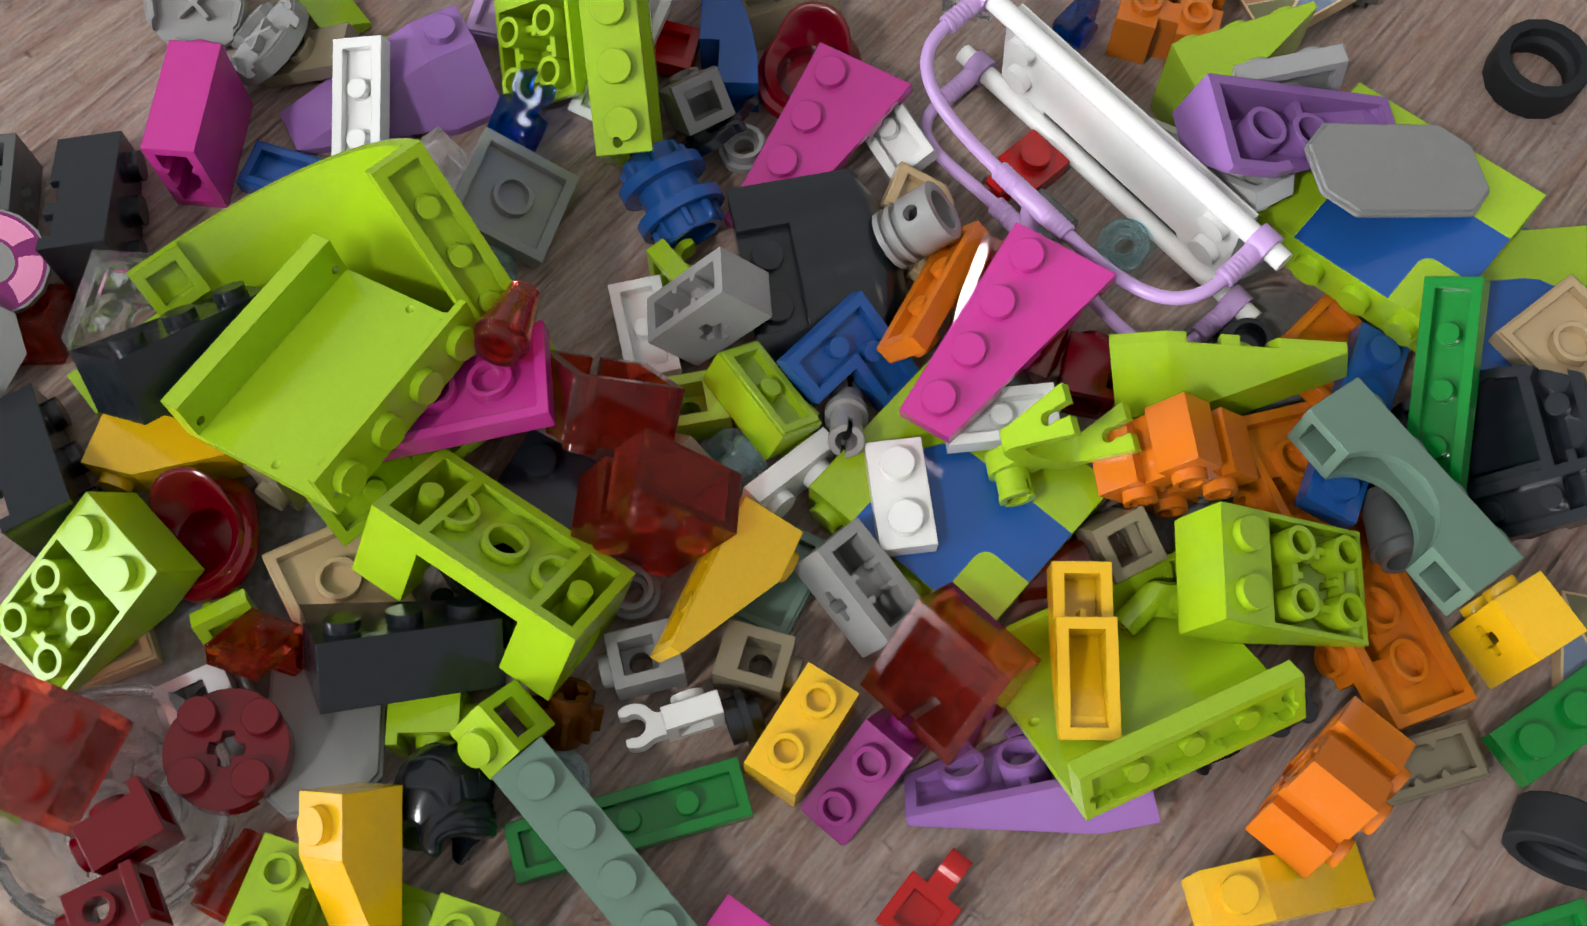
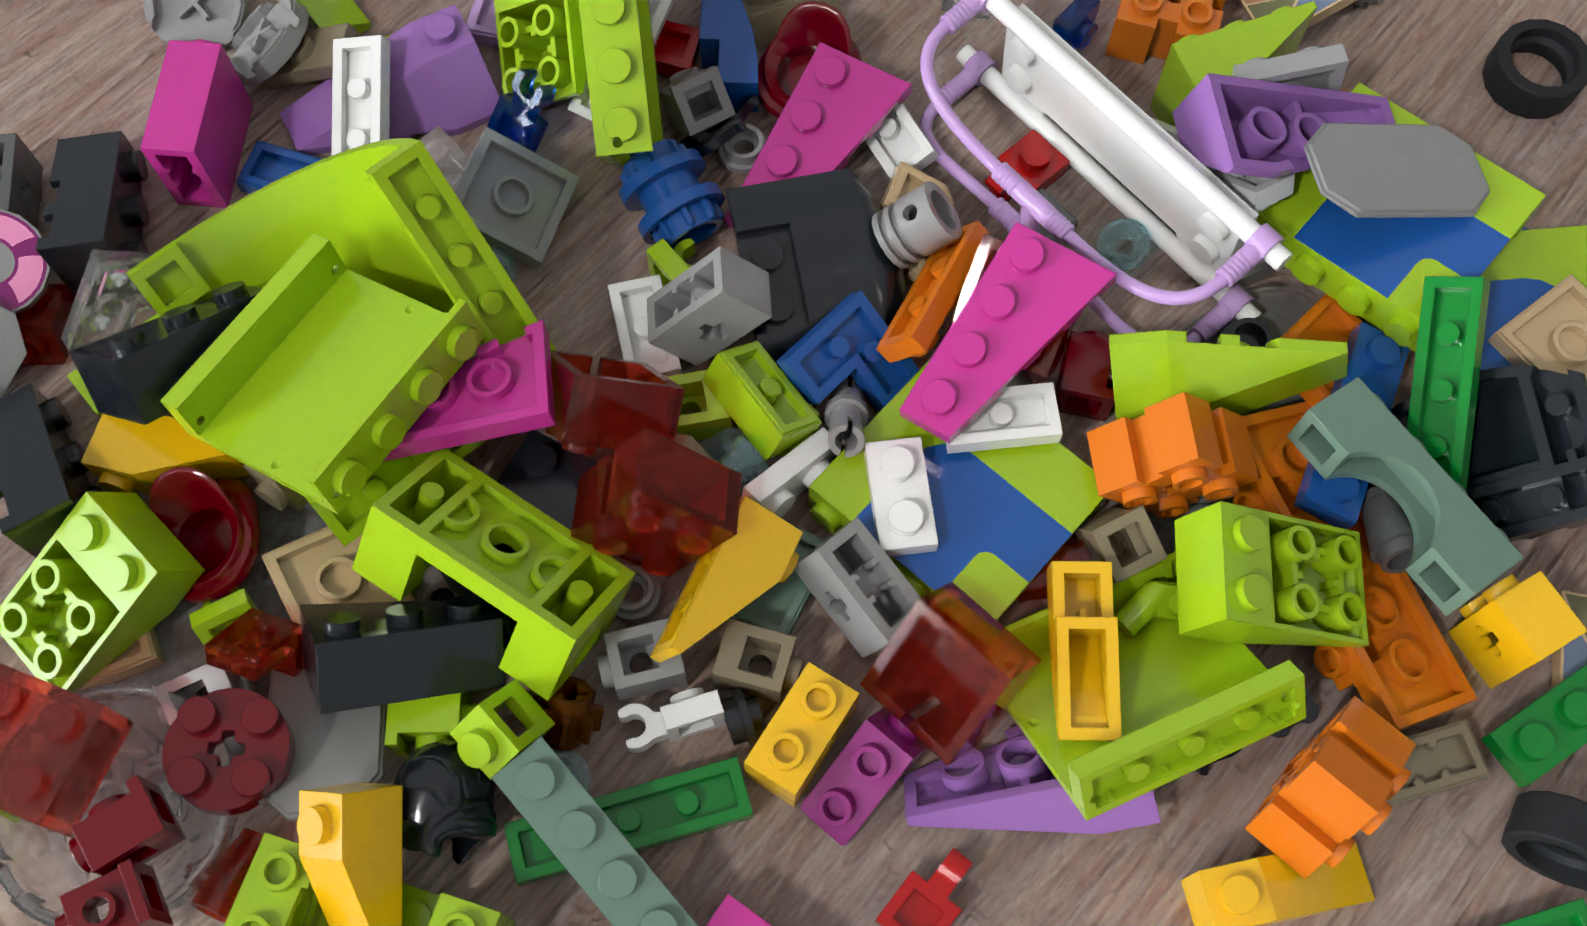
(508, 325): clear red cone -> none
(1034, 444): lime piece -> none

